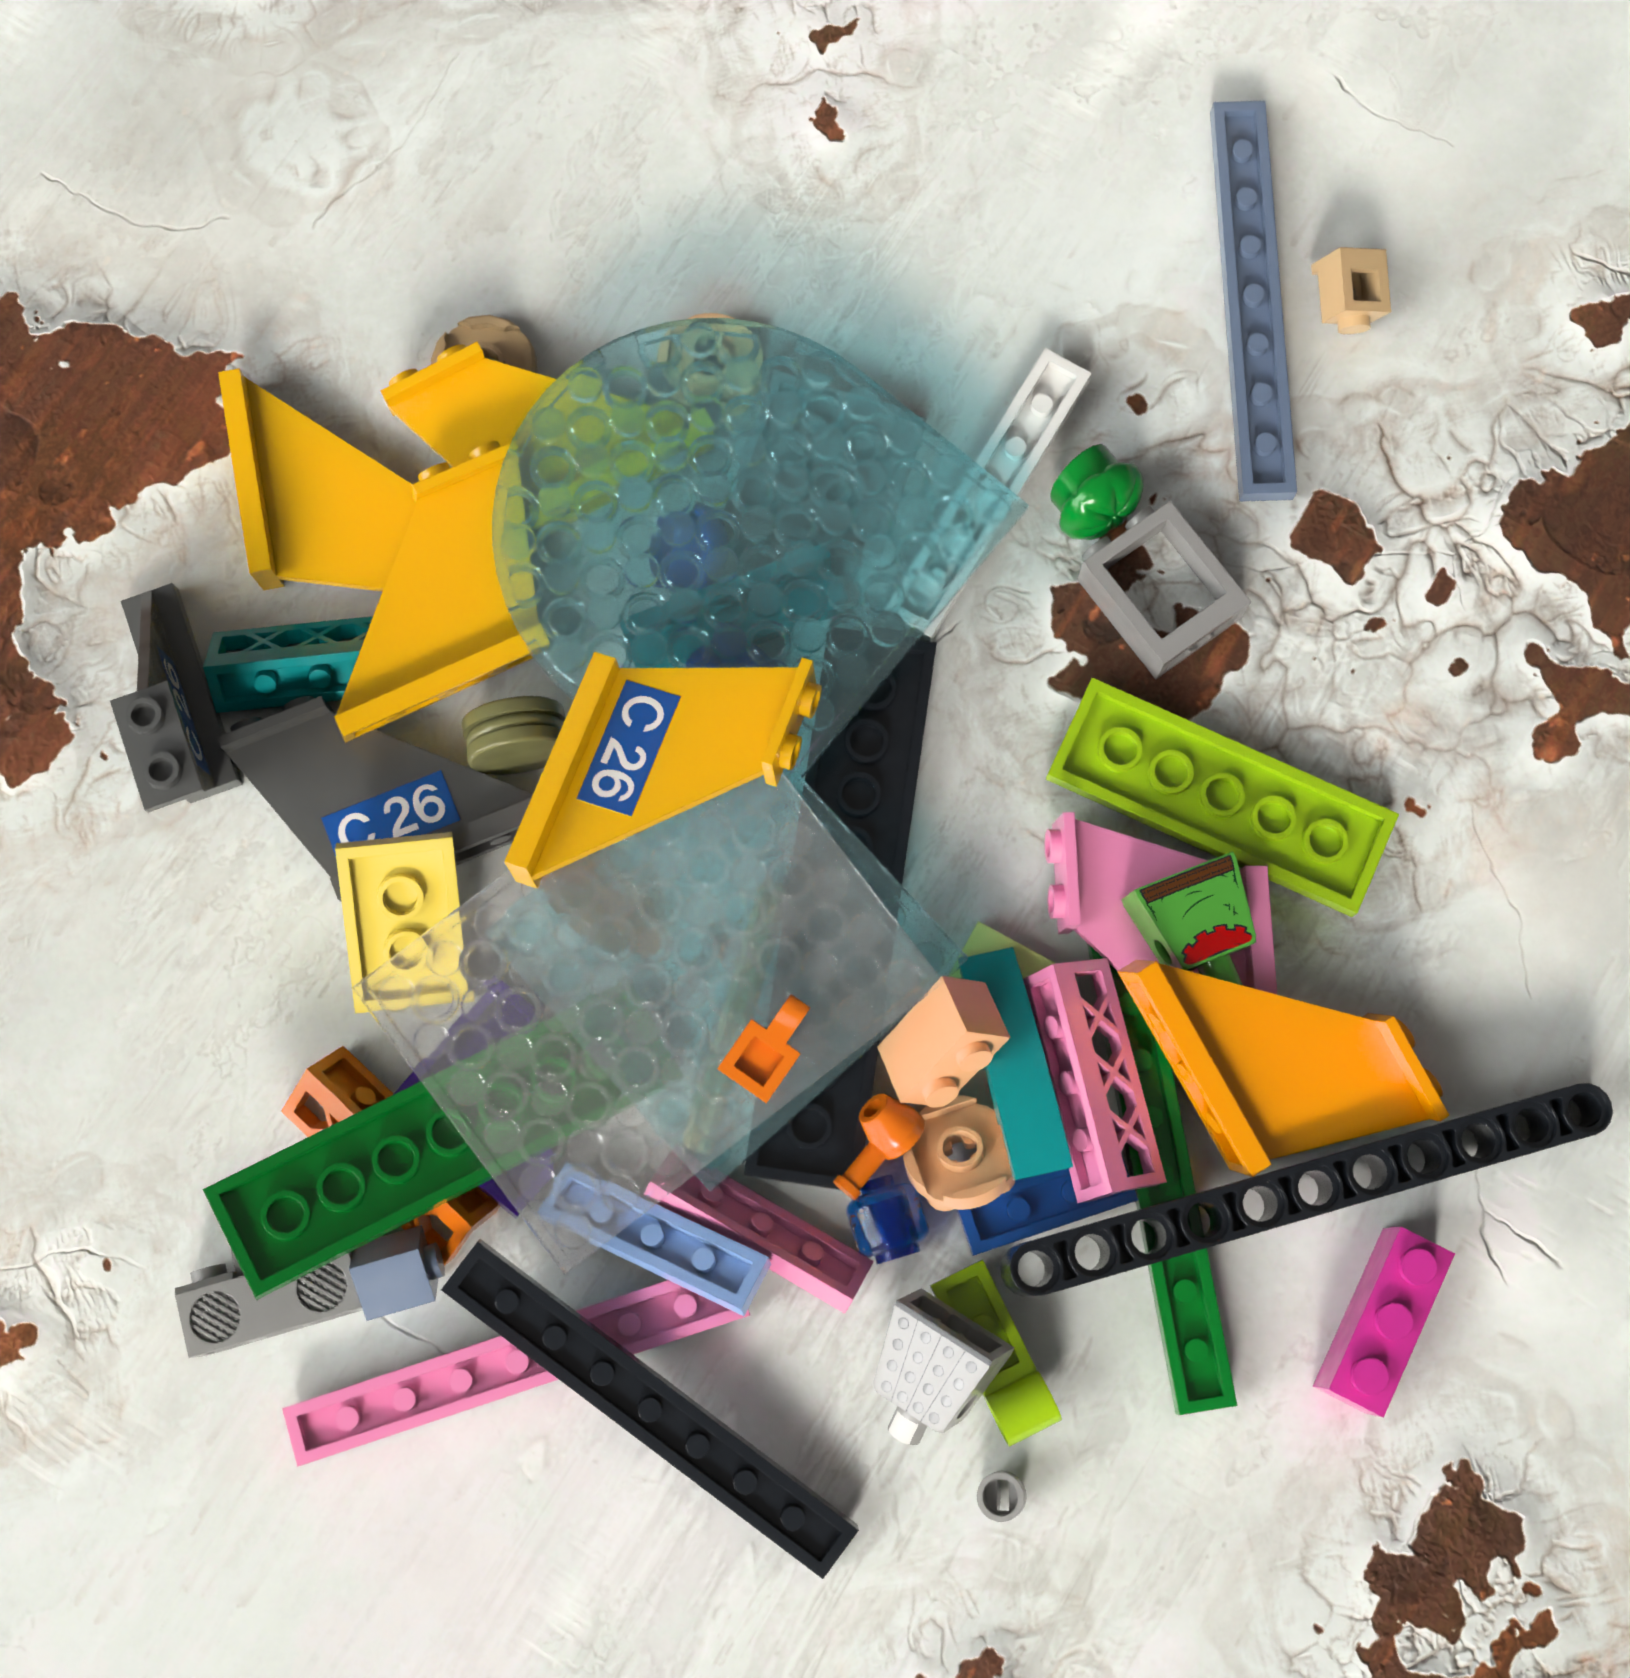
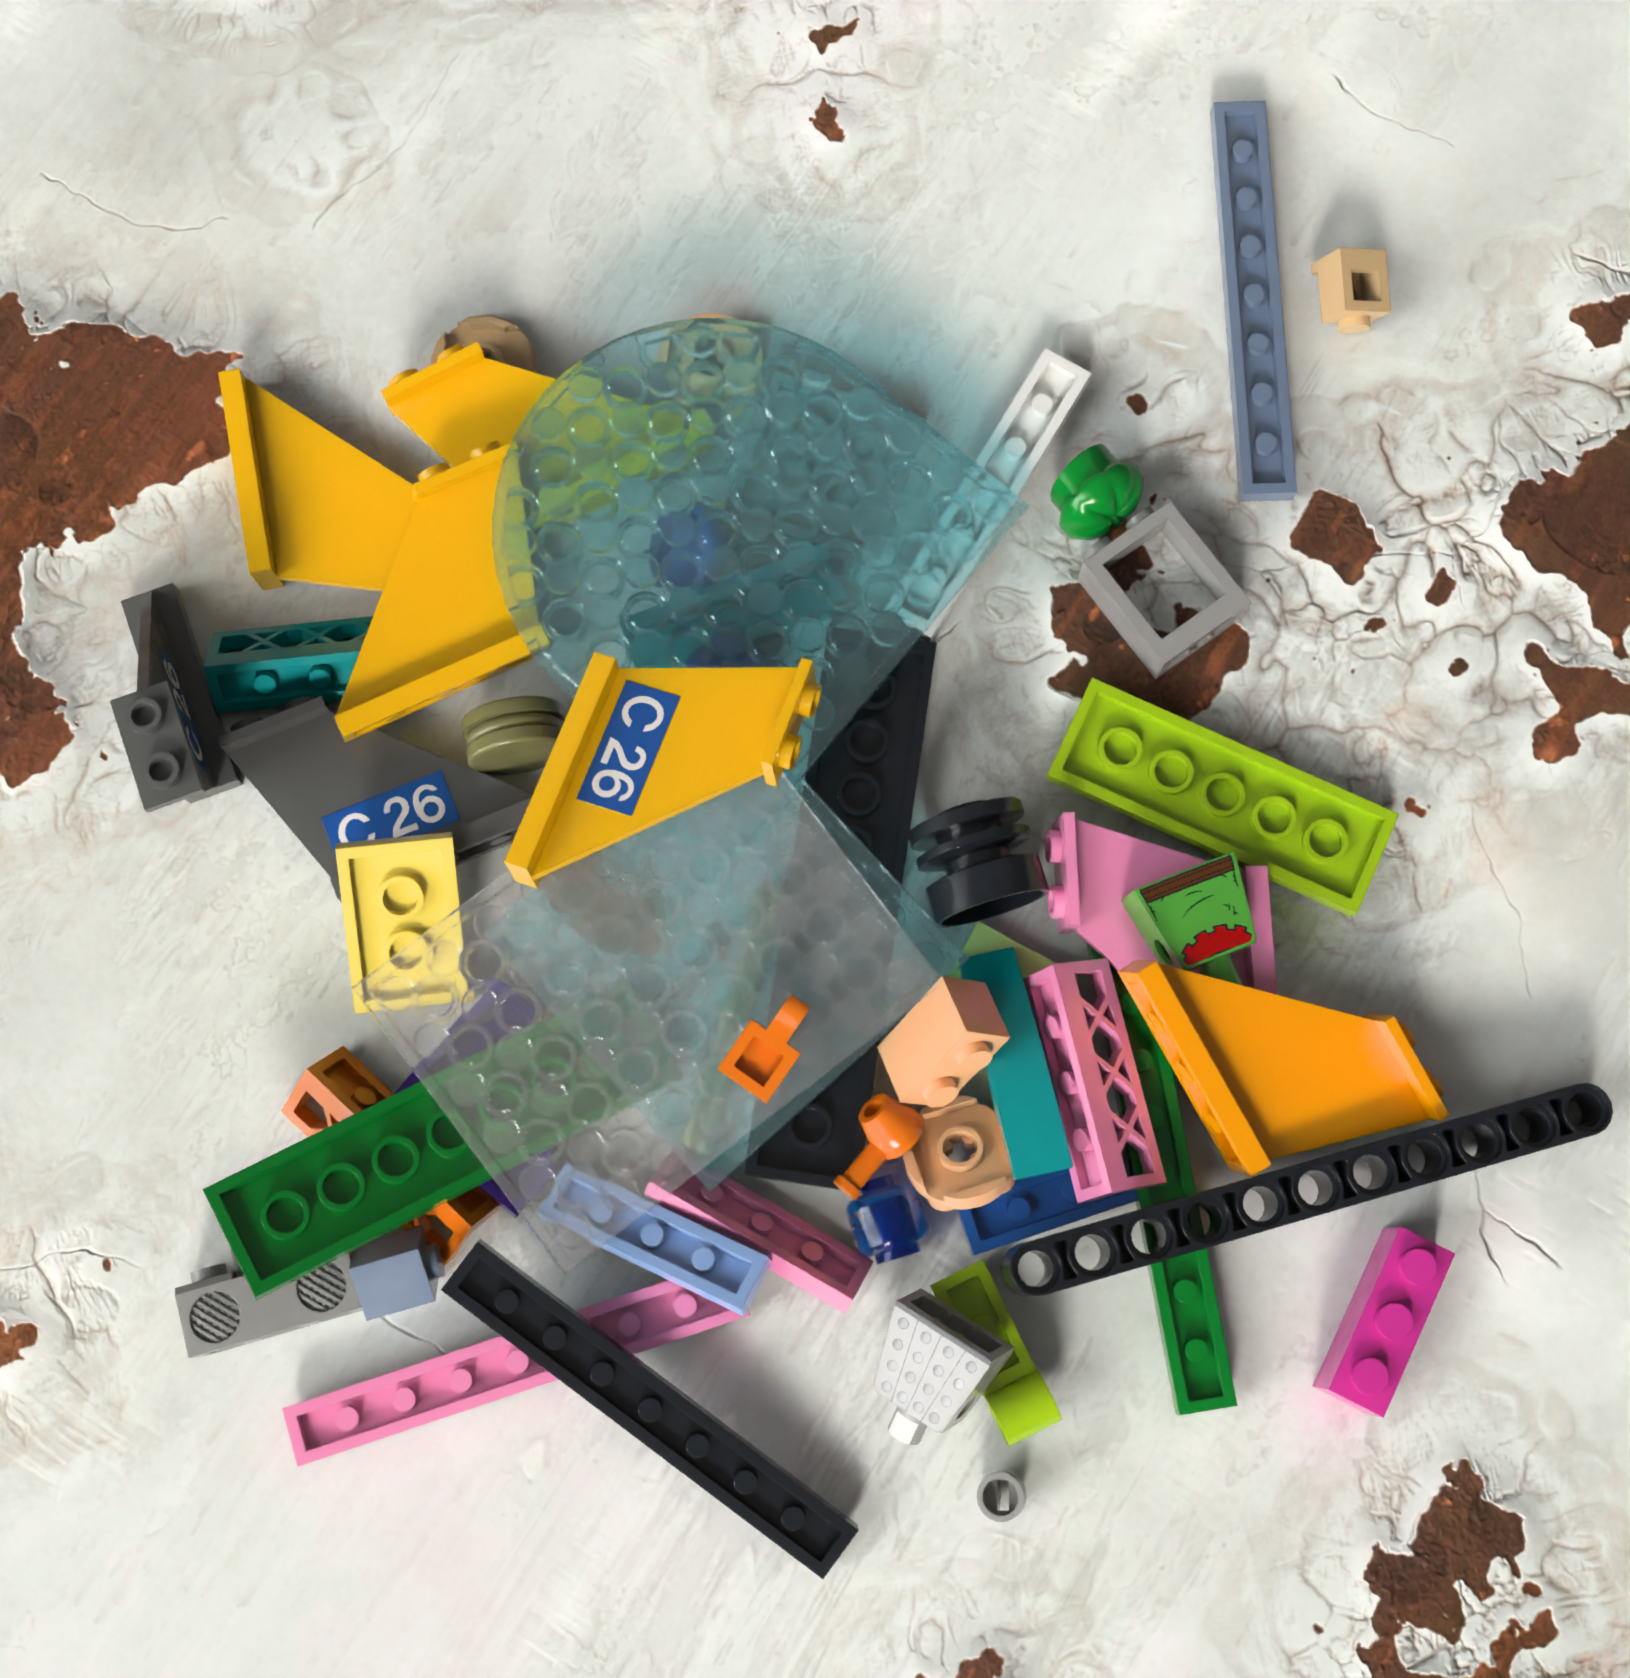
(974, 851): none -> black wheel

